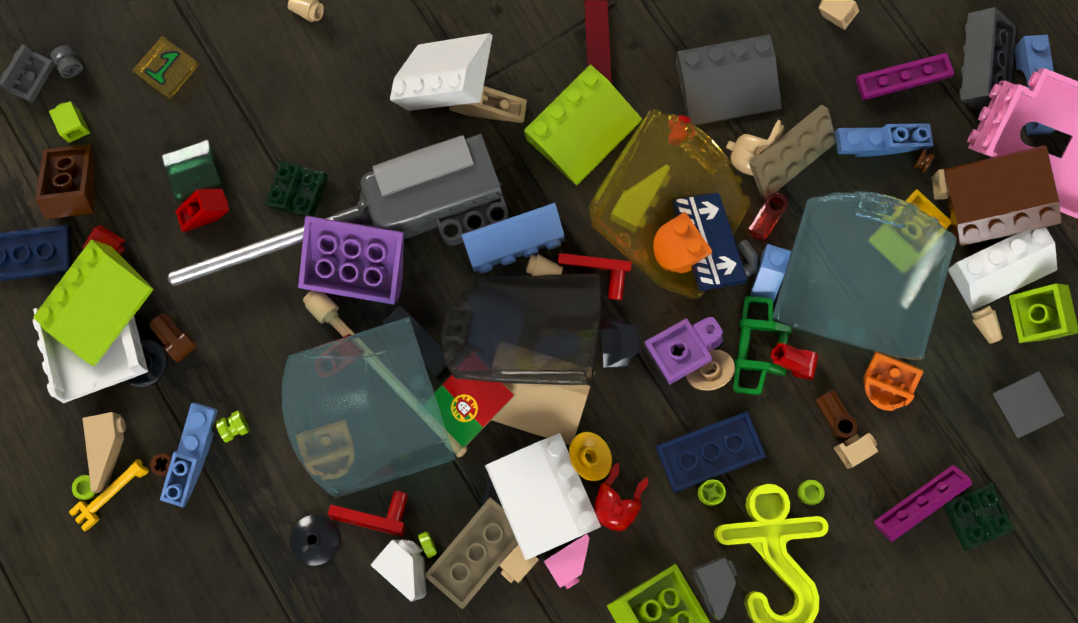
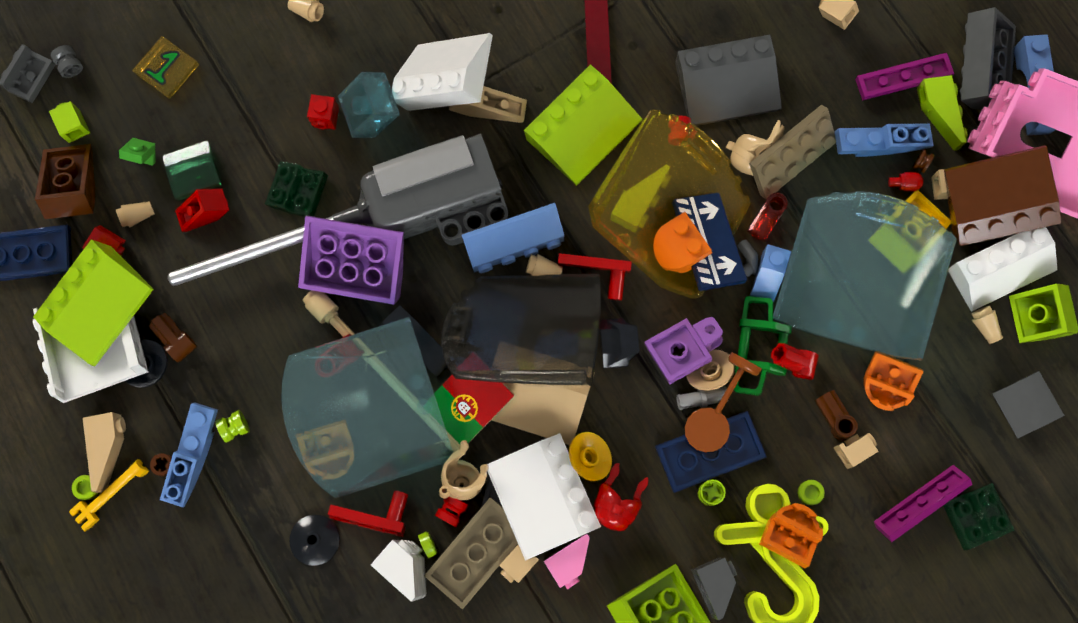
(134, 213): none -> tan cone
(138, 152): none -> bright green bracket
(323, 112): none -> red brick
(368, 104): none -> clear light blue brick
(454, 505): none -> red wheel
(459, 472): none -> tan hair
(700, 398): none -> light grey pin
(708, 427): none -> dark orange piece
(793, 534): none -> orange slope
(907, 181): none -> red cylinder
(941, 107): none -> lime slope

